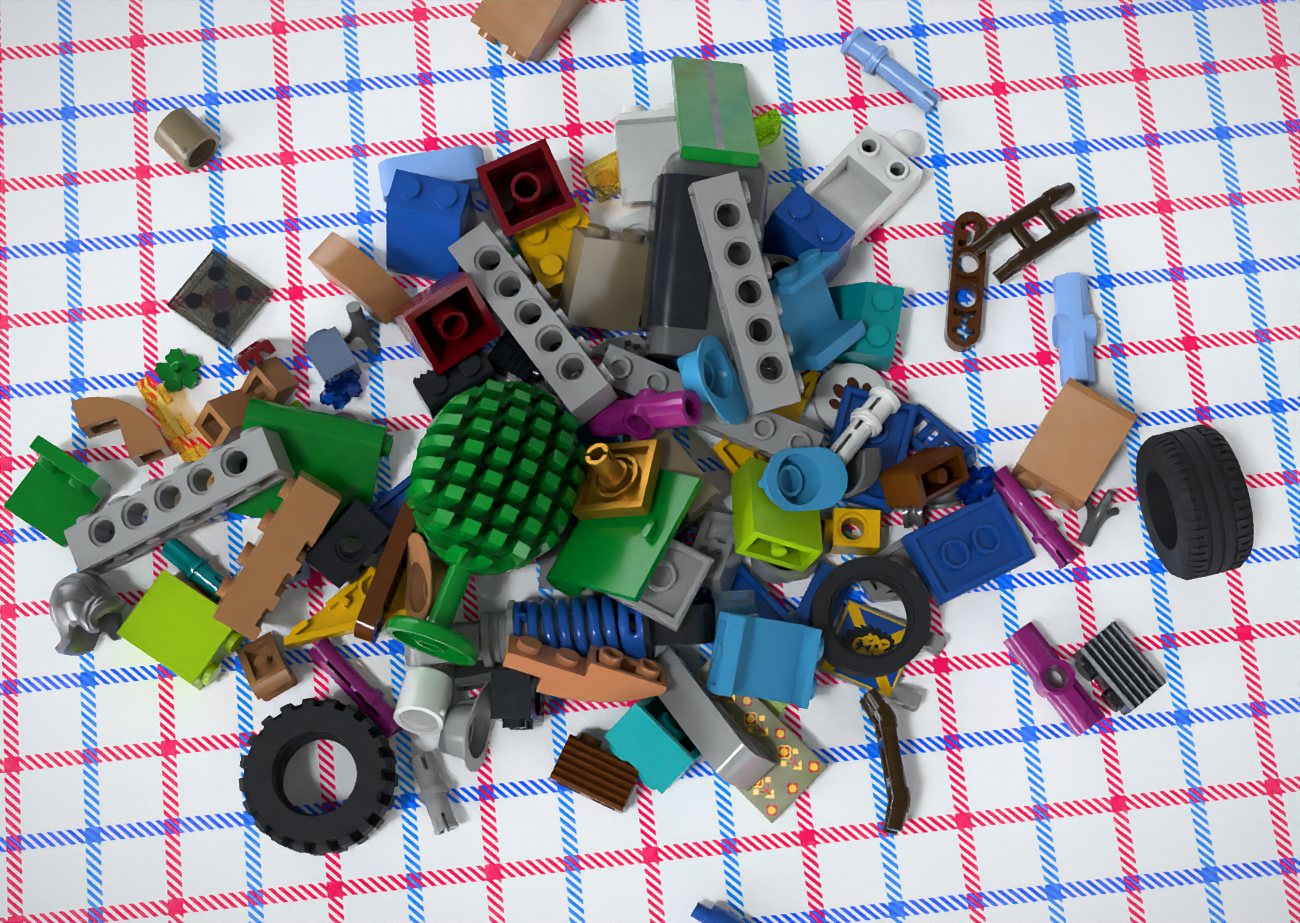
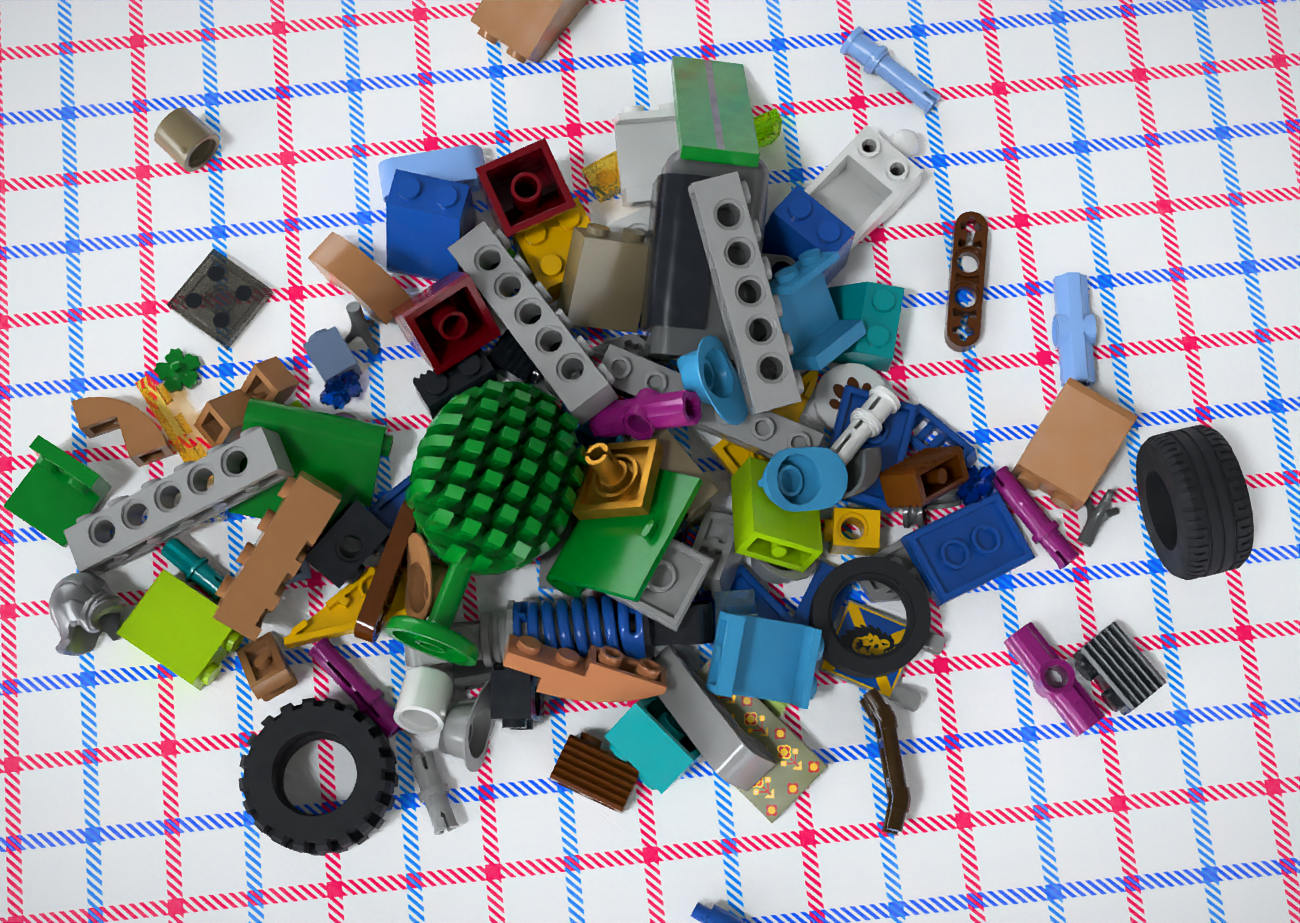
(253, 352): dark red tile -> none
(1030, 248): dark brown piece -> none

